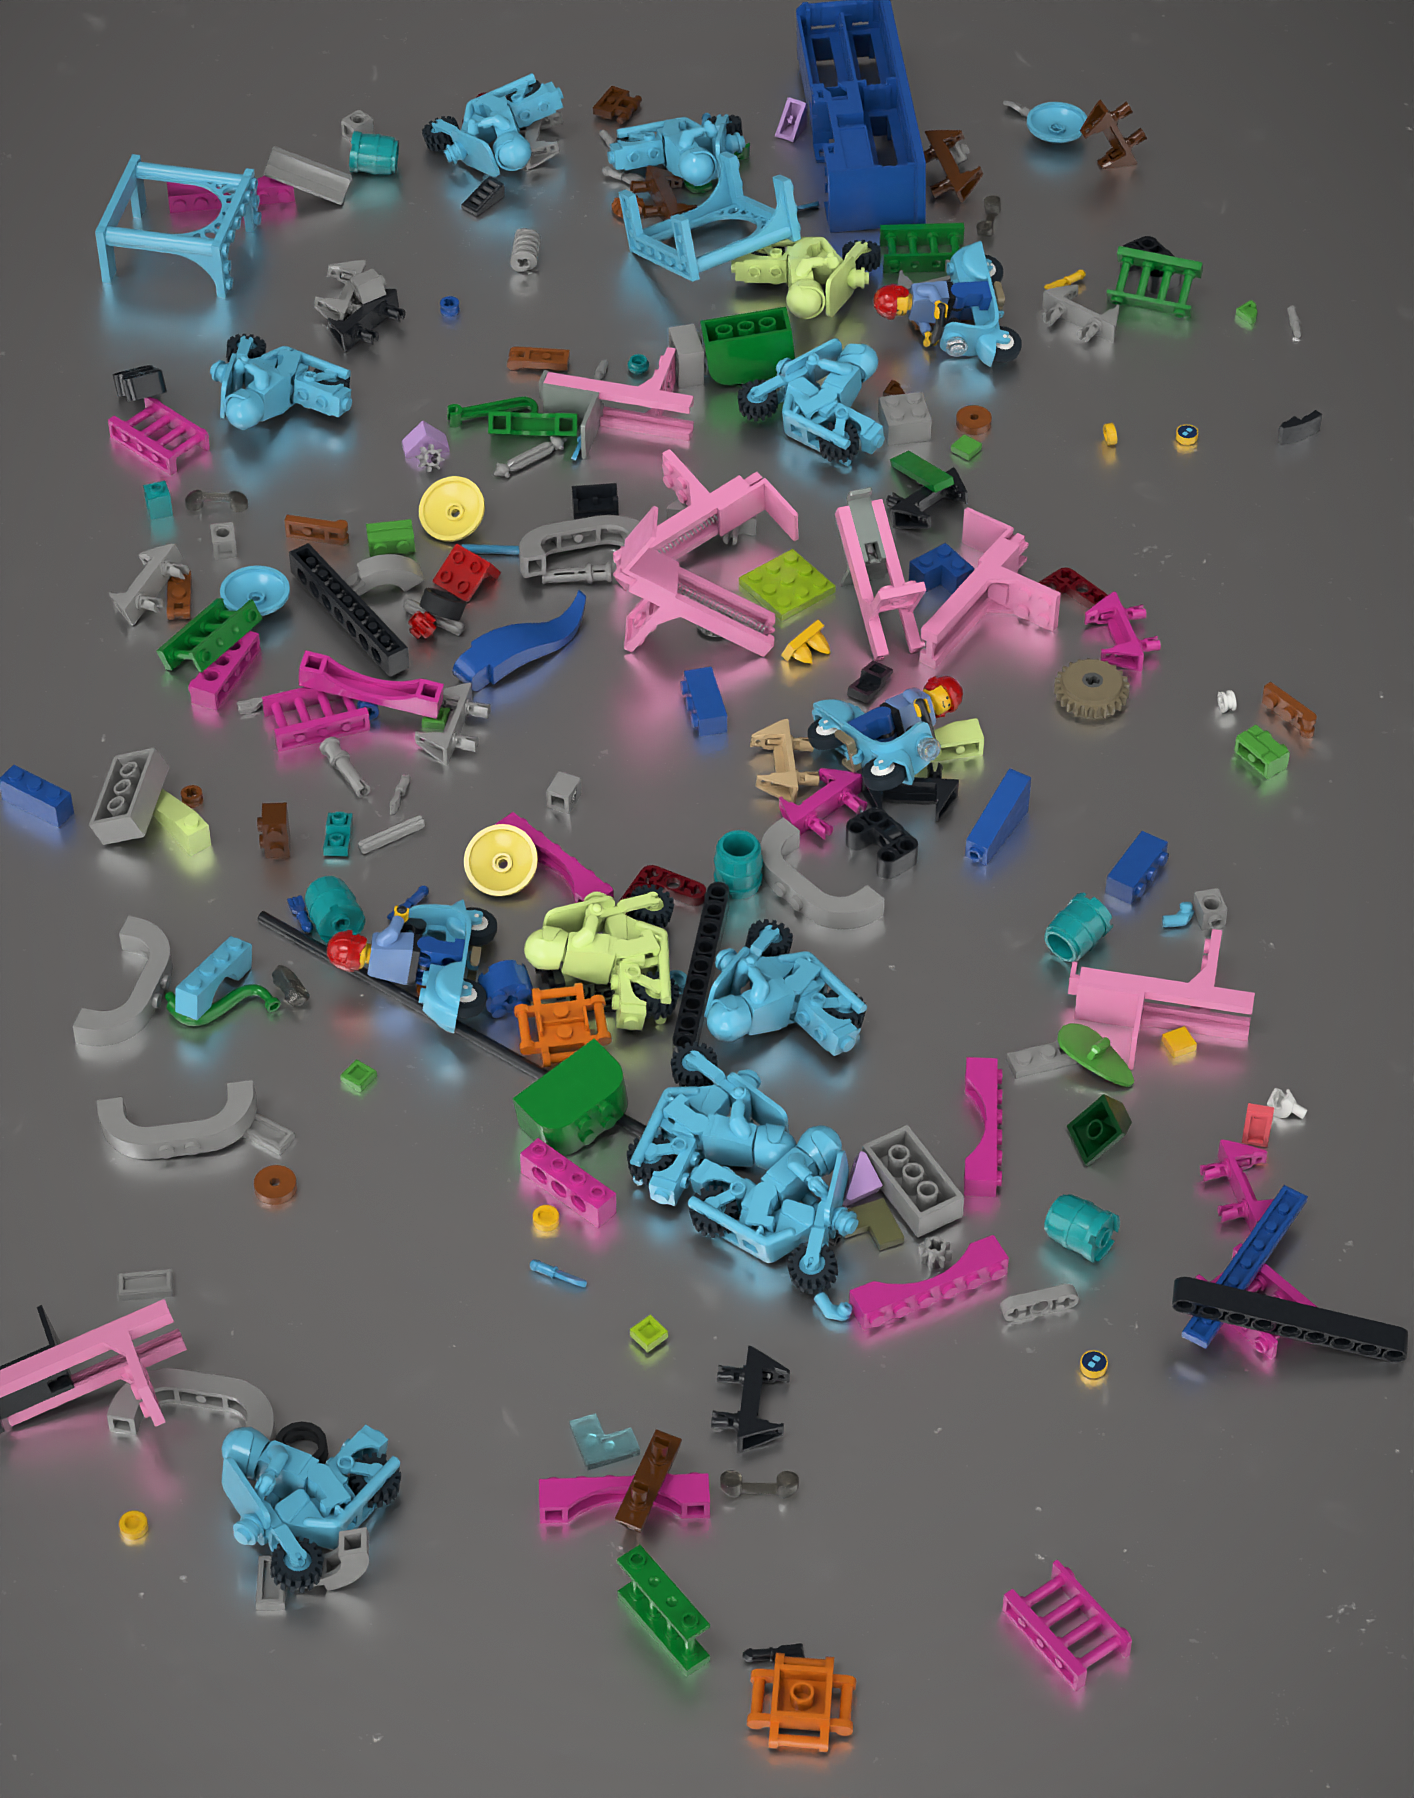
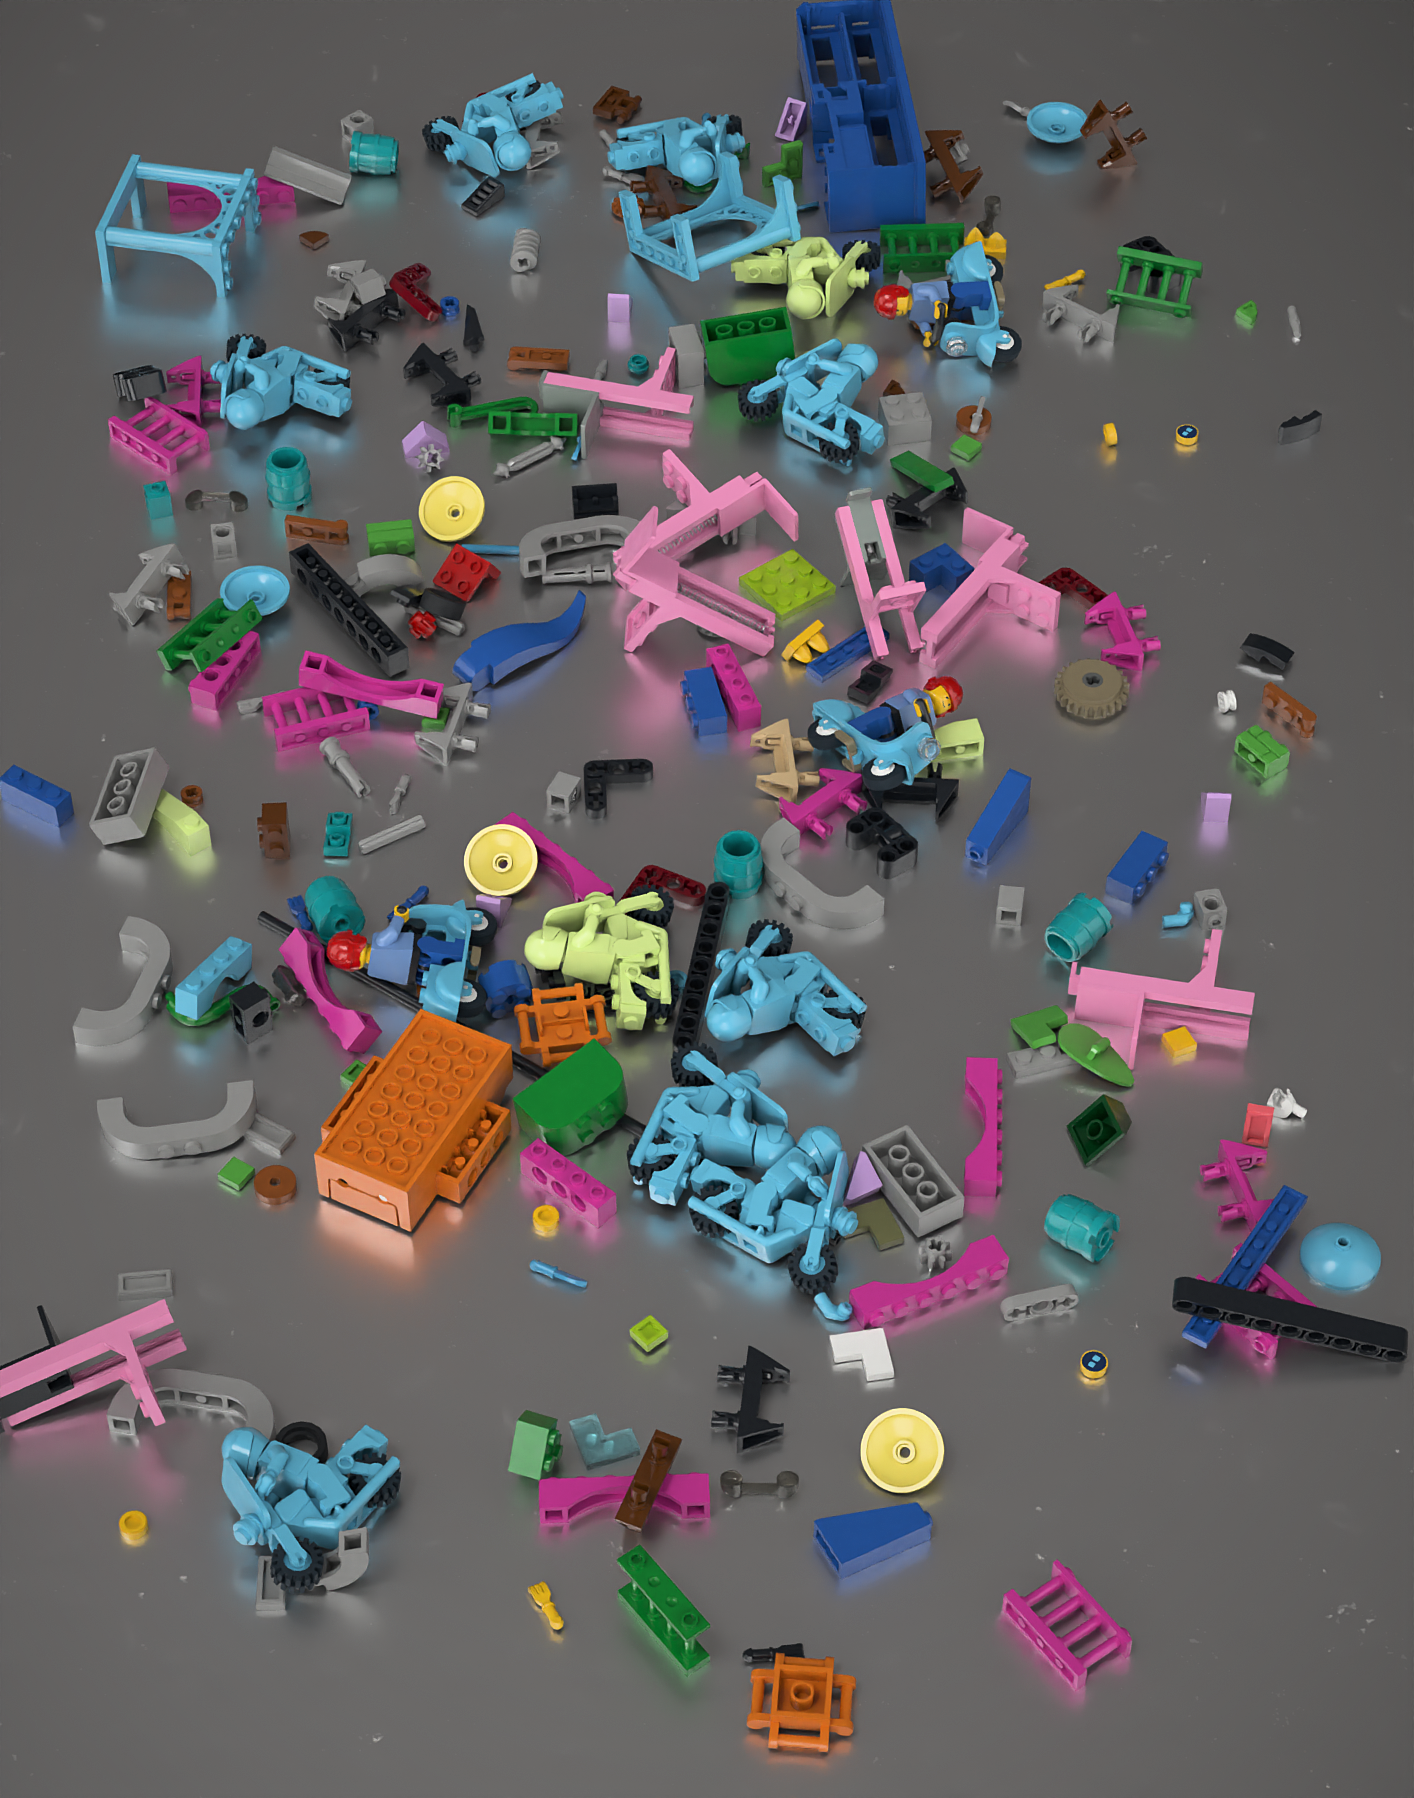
(196, 379): none -> dark pink hose
(236, 1173): none -> bright green tile
(251, 1012): none -> black brick
(288, 479): none -> teal piece
(306, 958): none -> dark pink arch
(314, 238): none -> reddish brown tile
(407, 284): none -> dark red beam
(408, 595): none -> black slope
(417, 1122): none -> orange piece
(455, 389): none -> black hose
(473, 333): none -> black bar
(495, 905): none -> lavender slope
(535, 1445): none -> brick
(542, 1596): none -> yellow piece
(601, 778): none -> black beam
(619, 307): none -> lavender slope
(734, 687): none -> dark pink brick
(790, 164): none -> bright green tile
(841, 655): none -> blue tile
(864, 1345): none -> white tile
(871, 1536): none -> blue slope
(883, 1447): none -> light yellow dish
(977, 417): none -> light grey piece
(993, 246): none -> yellow tile
(1010, 905): none -> light grey brick
(1037, 1026): none -> bright green tile
(1215, 806): none -> lavender slope
(1259, 646): none -> black slope
(1337, 1265): none -> medium azure dish

